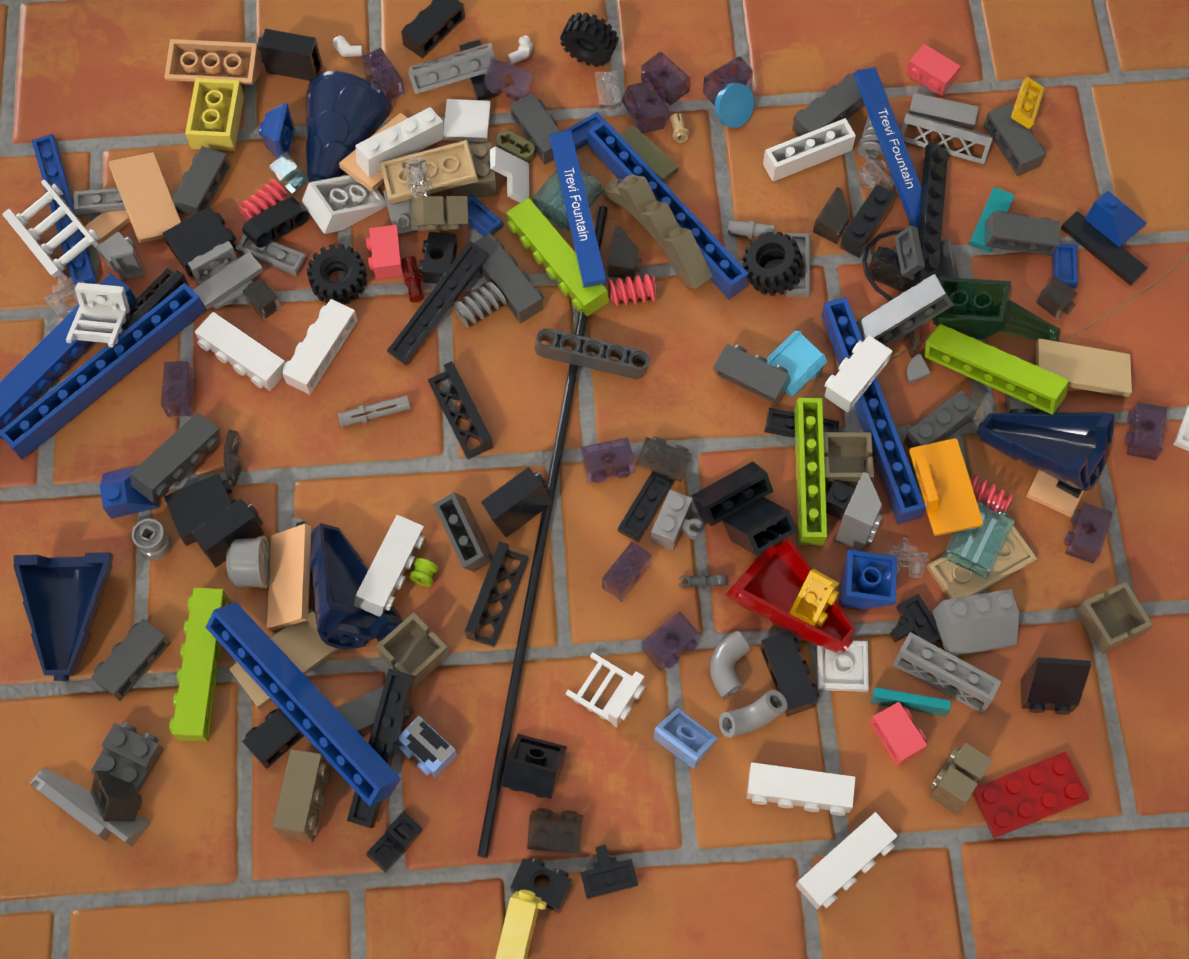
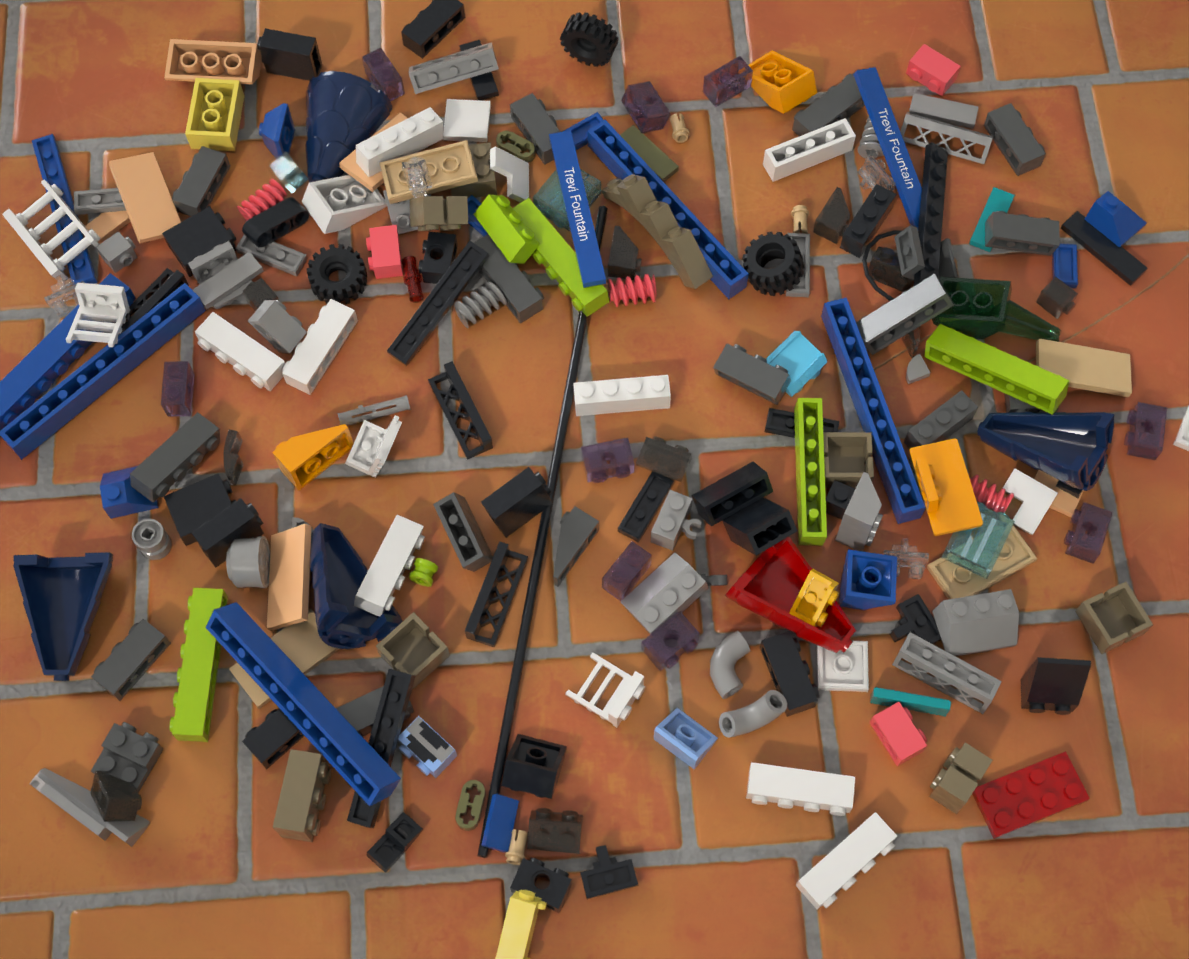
(127, 262): light grey tile -> none
(277, 326): none -> light grey brick
(312, 453): none -> light orange slope
(346, 49): white arm -> none
(372, 446): none -> white plate
(464, 803): none -> olive beam
(497, 69): brick -> none
(500, 823): none -> blue tile
(506, 228): none -> lime brick
(517, 847): none -> tan pin
(523, 51): white arm -> none
(574, 537): none -> dark grey slope
(602, 349): dark grey beam -> none
(608, 90): clear hips -> none
(622, 395): none -> white brick
(665, 593): none -> light grey slope
(666, 78): brick -> none
(734, 105): dark azure tile -> none
(749, 229): light grey pin -> none
(782, 81): none -> light orange slope
(799, 216): none -> tan pin
(857, 373): white brick -> none
(1027, 102): yellow tile -> none
(1035, 500): none -> white tile

